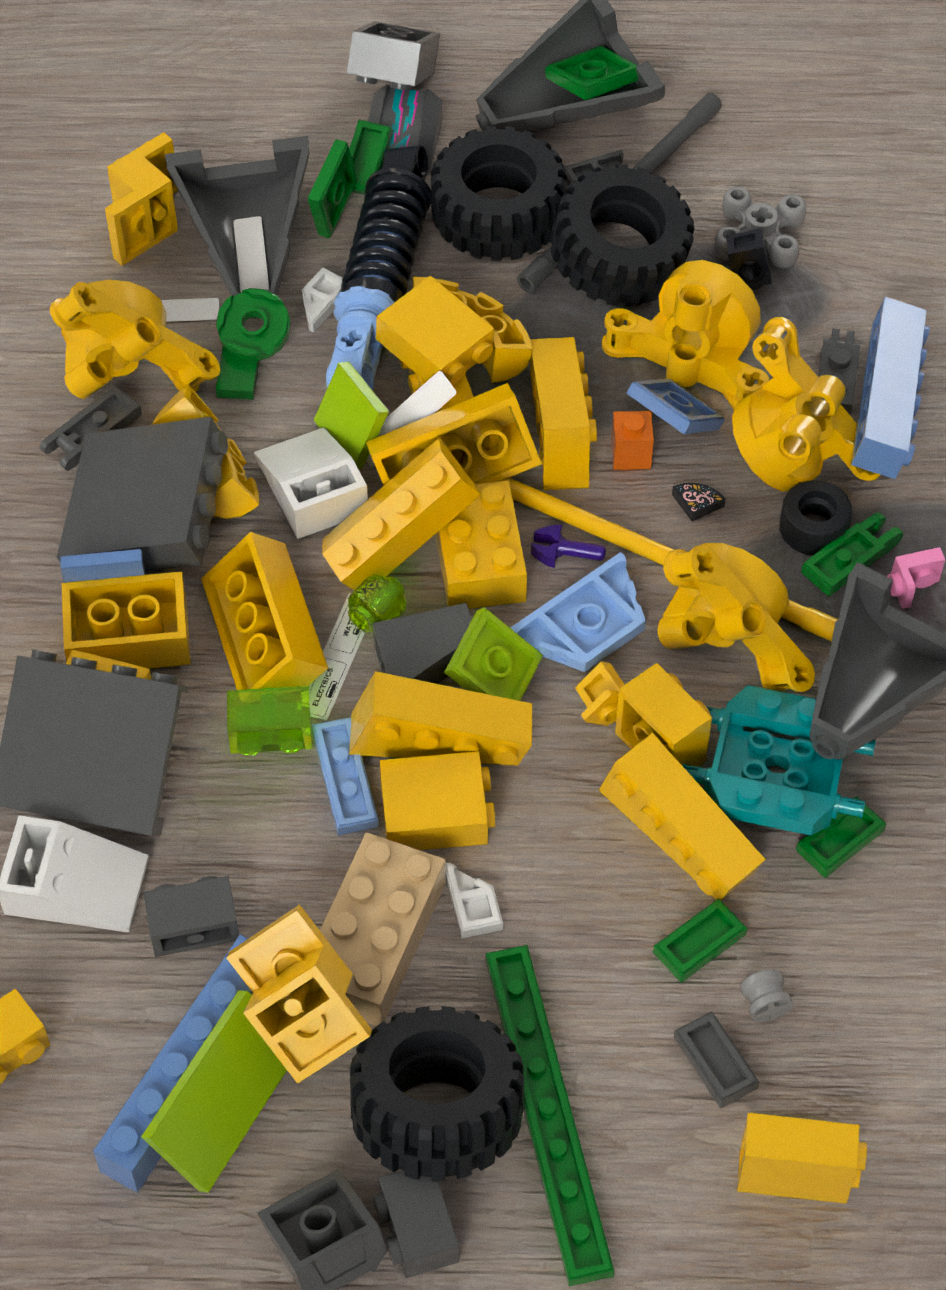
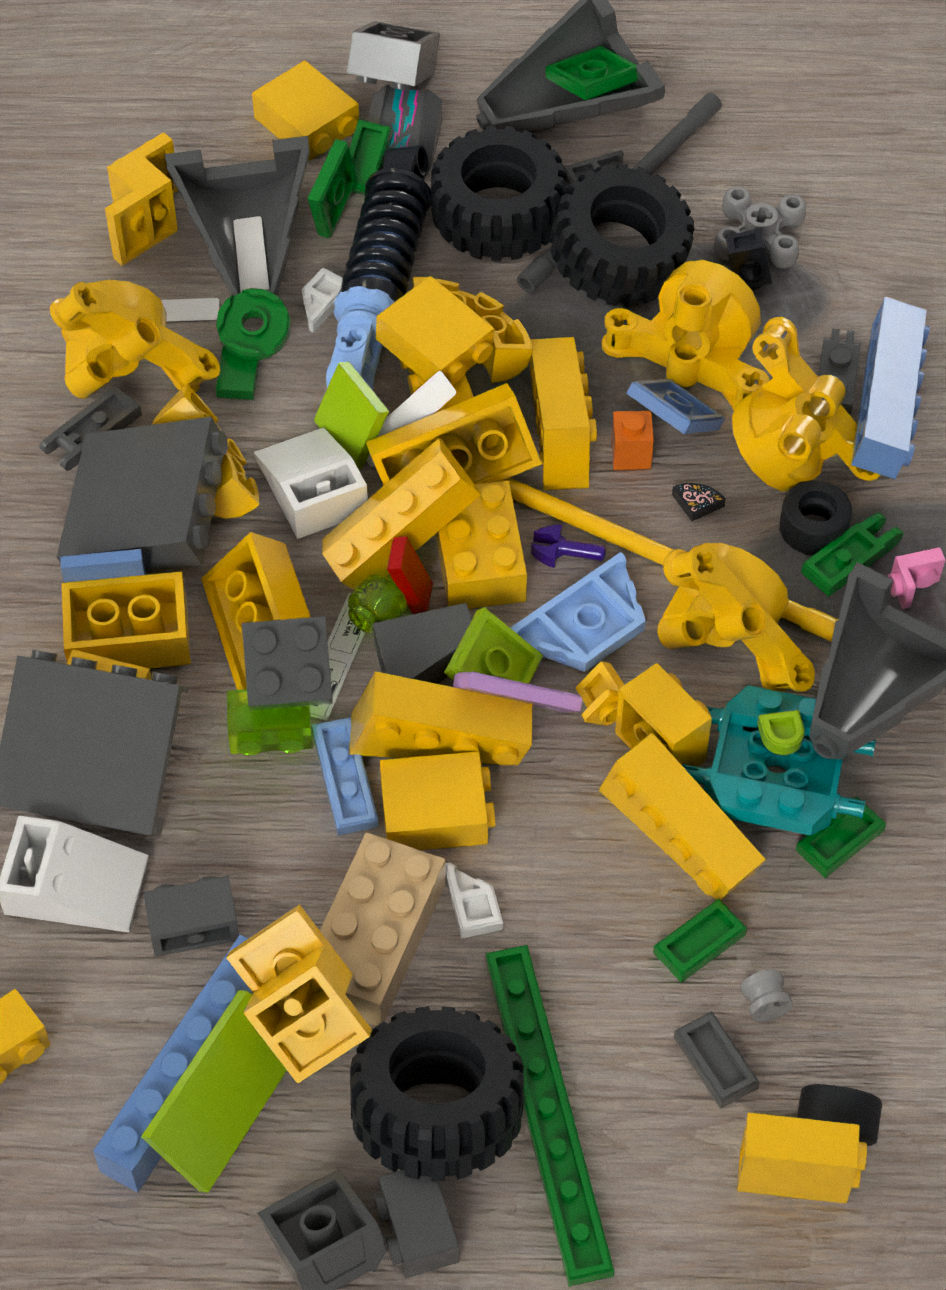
(287, 663): none -> dark grey brick
(306, 105): none -> yellow brick
(409, 575): none -> red tile
(510, 689): none -> lavender tile
(781, 731): none -> lime tile
(842, 1106): none -> black tyre

